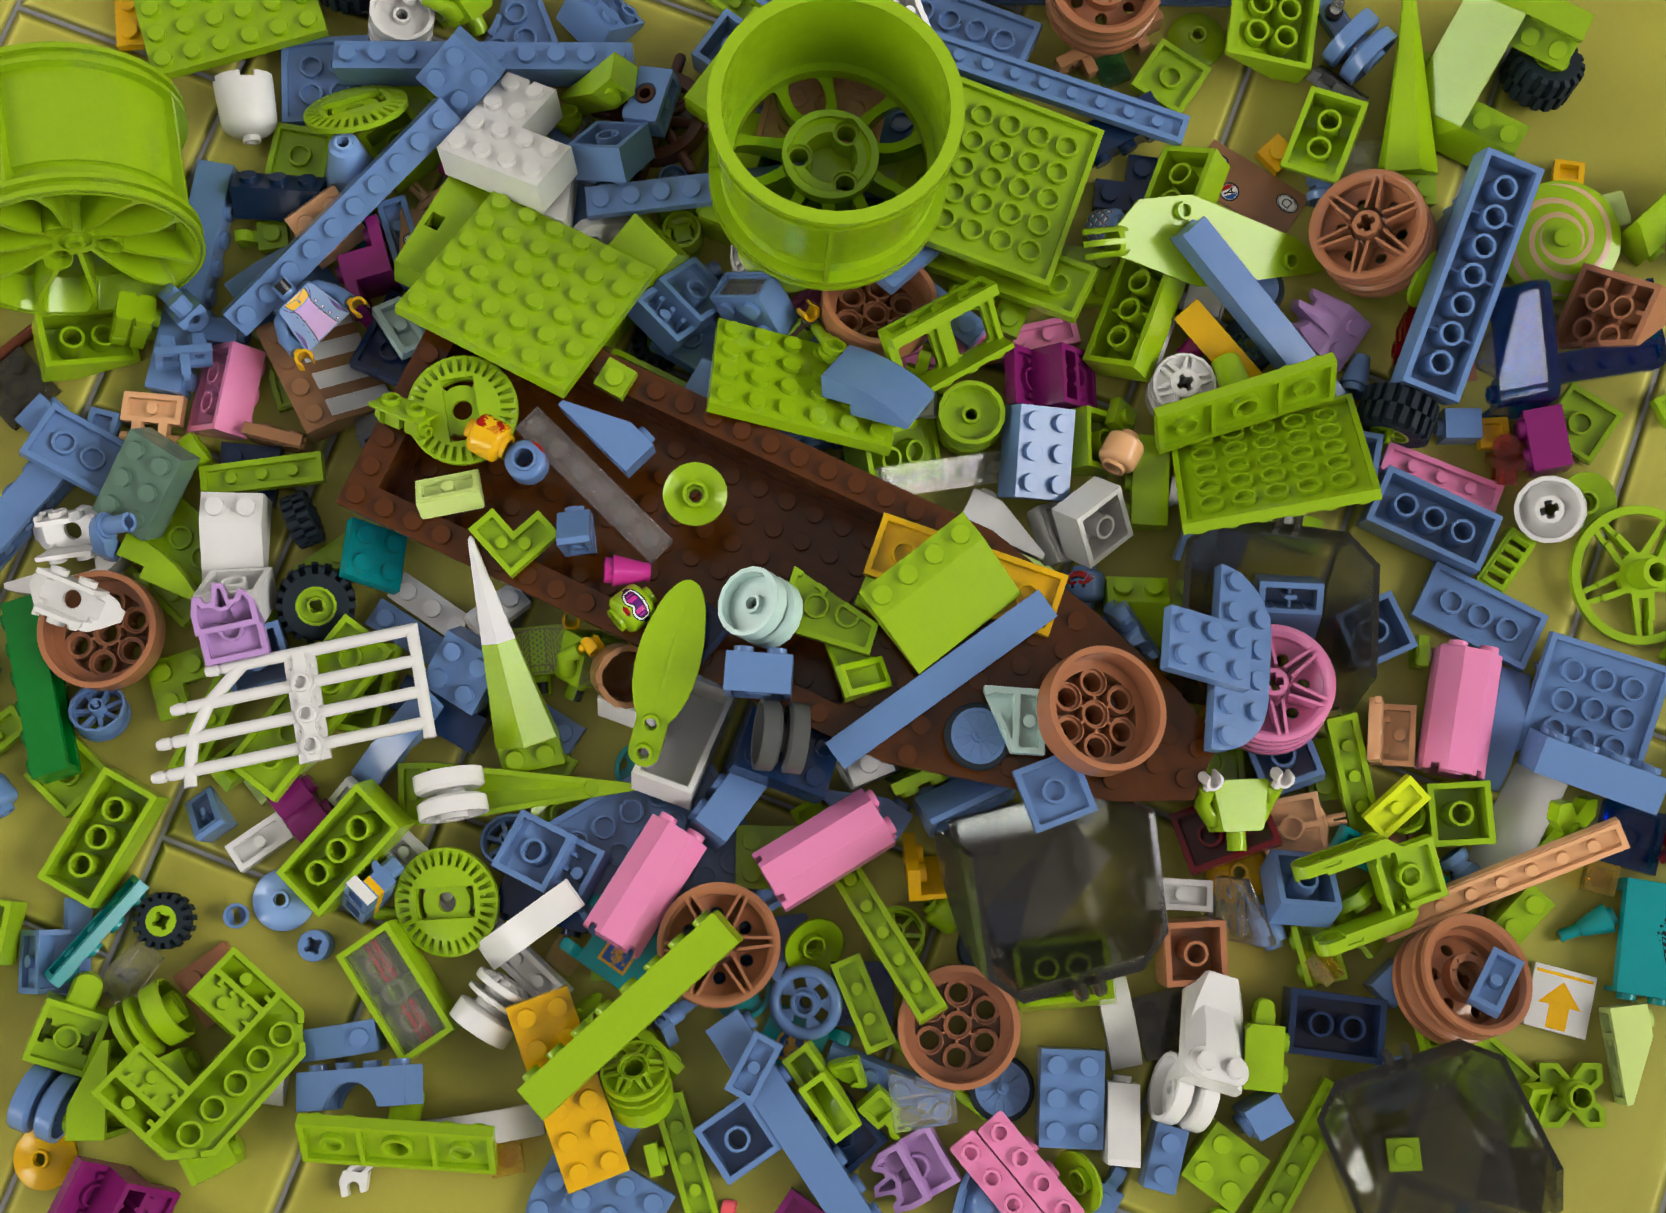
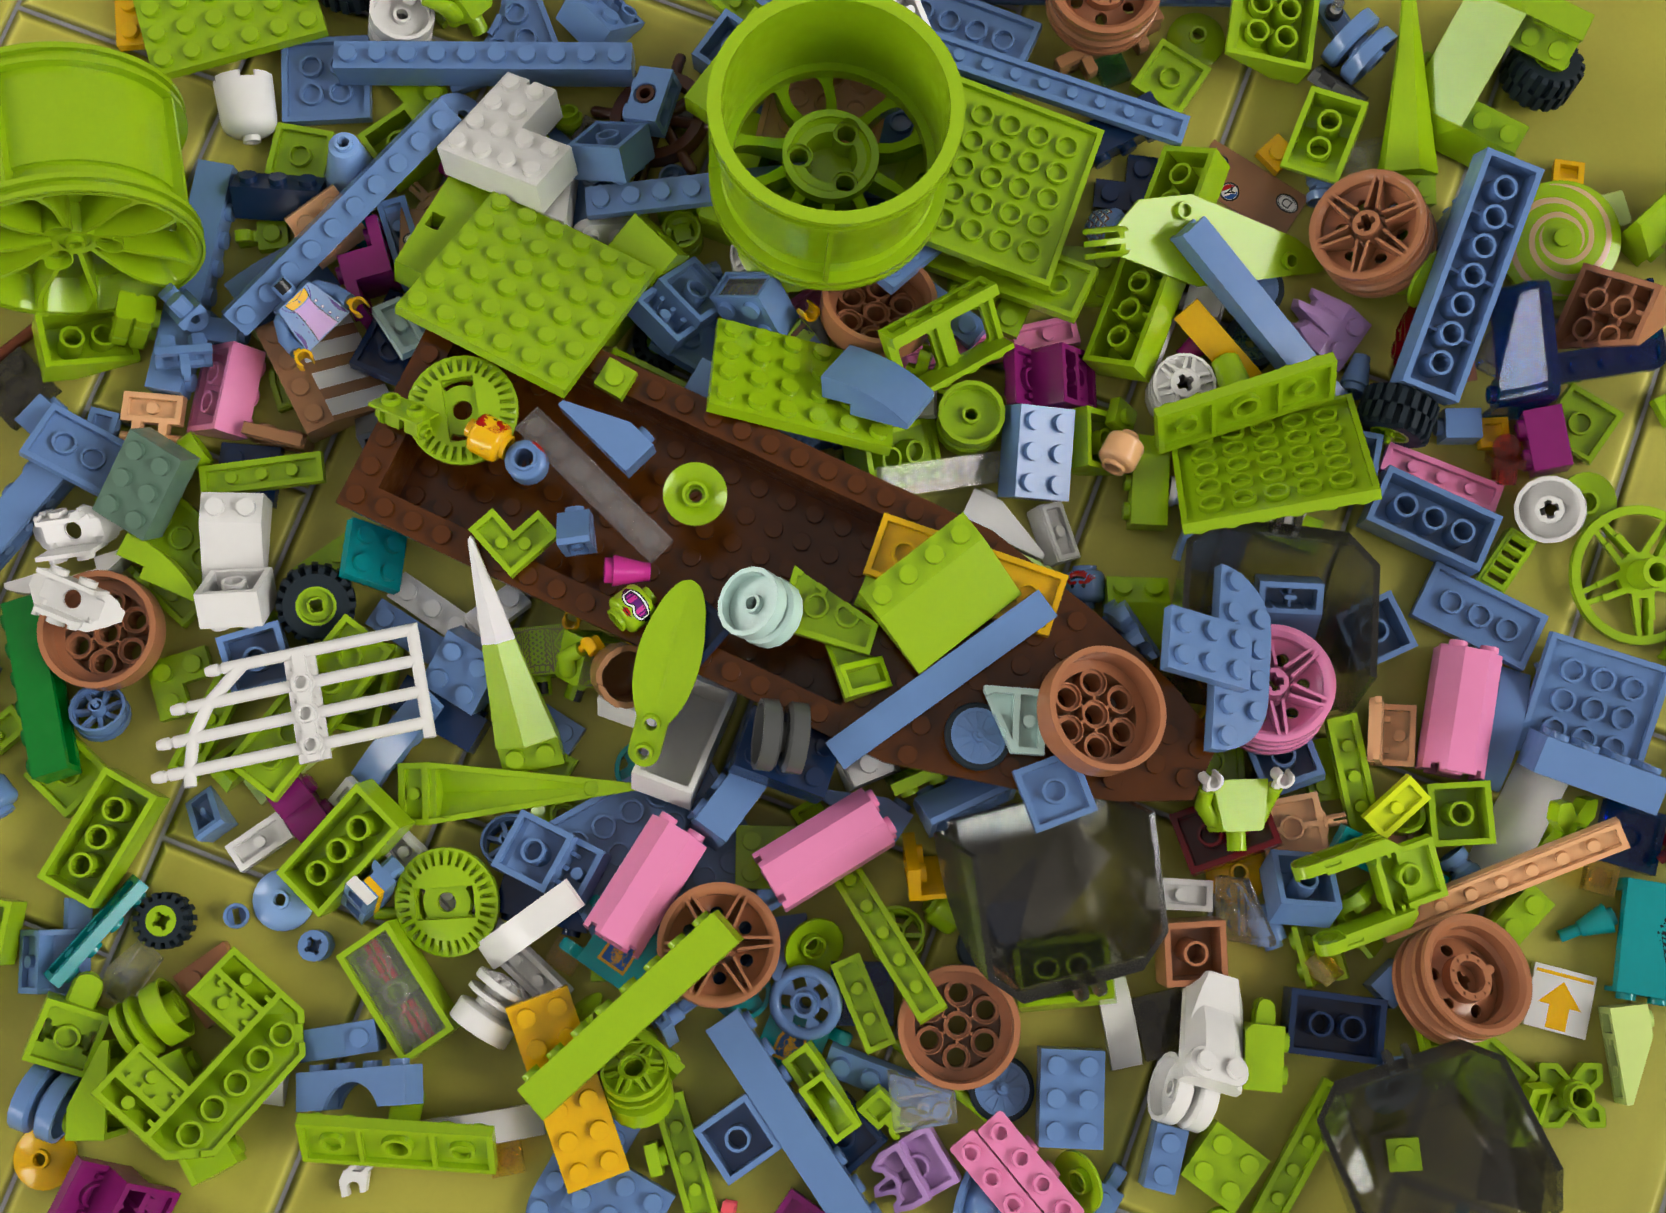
(103, 533): medium blue arm -> none
(229, 626): lavender plate -> none
(302, 519): black bush -> none
(355, 109): lime piece -> none
(449, 494): yellowish green slope -> none
(450, 794): white wheel -> none
(461, 72): medium blue brick -> none
(604, 86): lime slope -> none
(754, 1067): medium blue plate -> none
(758, 673): medium blue brick -> none
(830, 346): lime plate -> none
(849, 1070): lime tile -> none
(1092, 521): white brick -> none
(1122, 1122): white slope -> none
(1261, 1115): medium blue brick -> none
(1421, 655): lime tile -> none
(1495, 982): medium blue plate -> none

